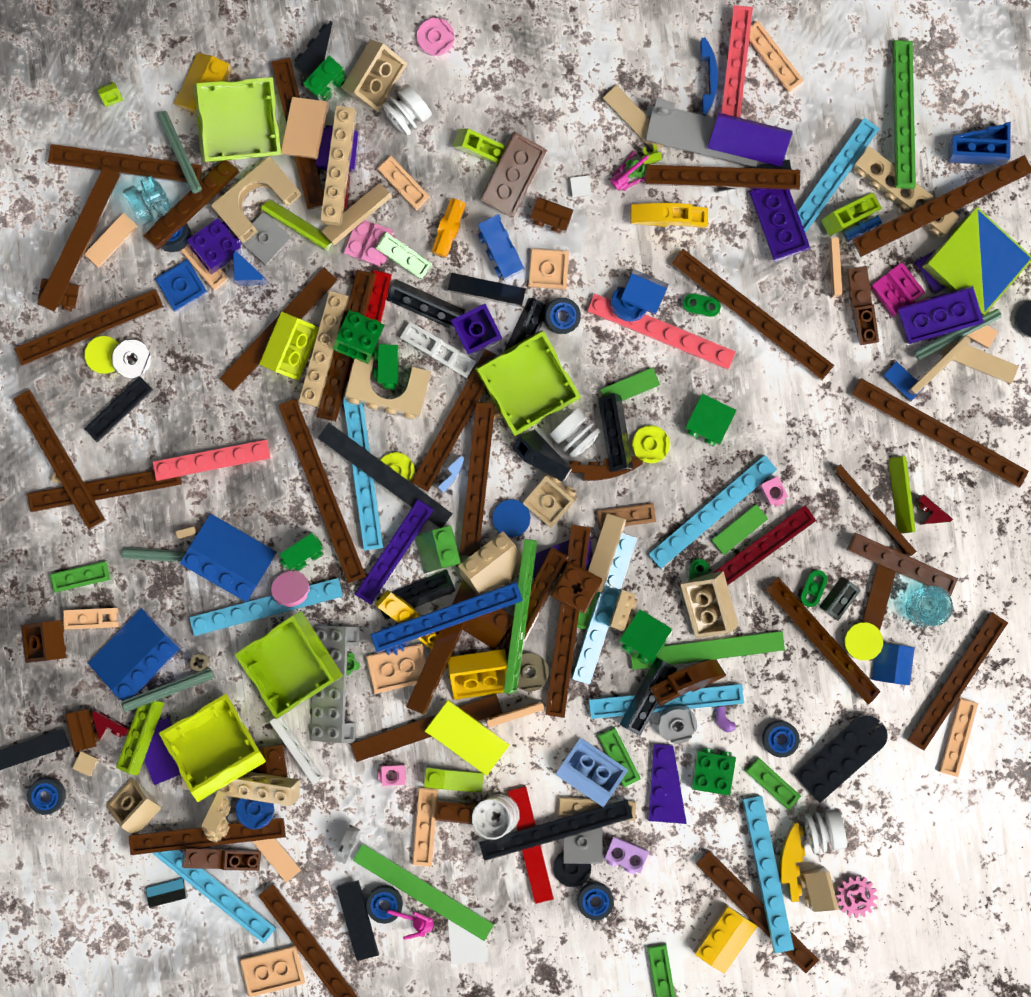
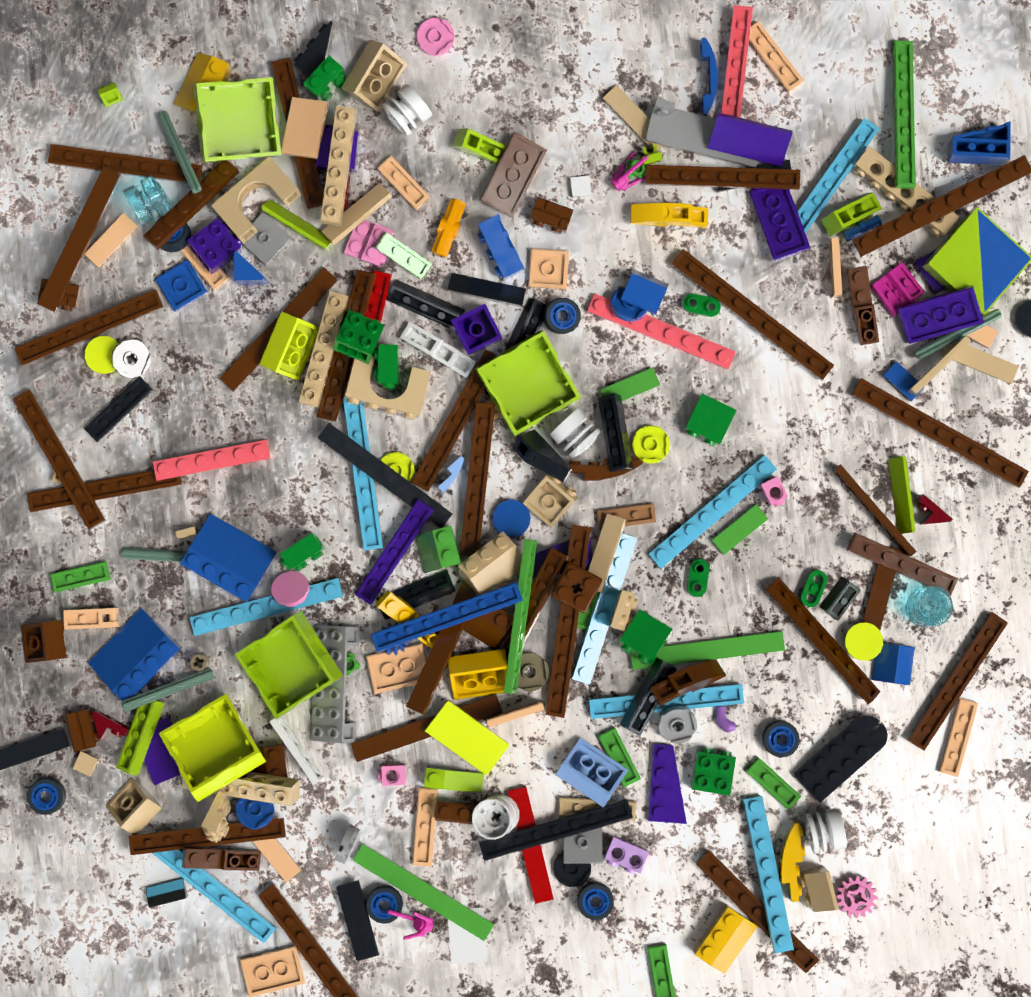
(322, 490): reddish brown plate -> none
(709, 605): tan slope -> none
(767, 544): dark red plate -> none

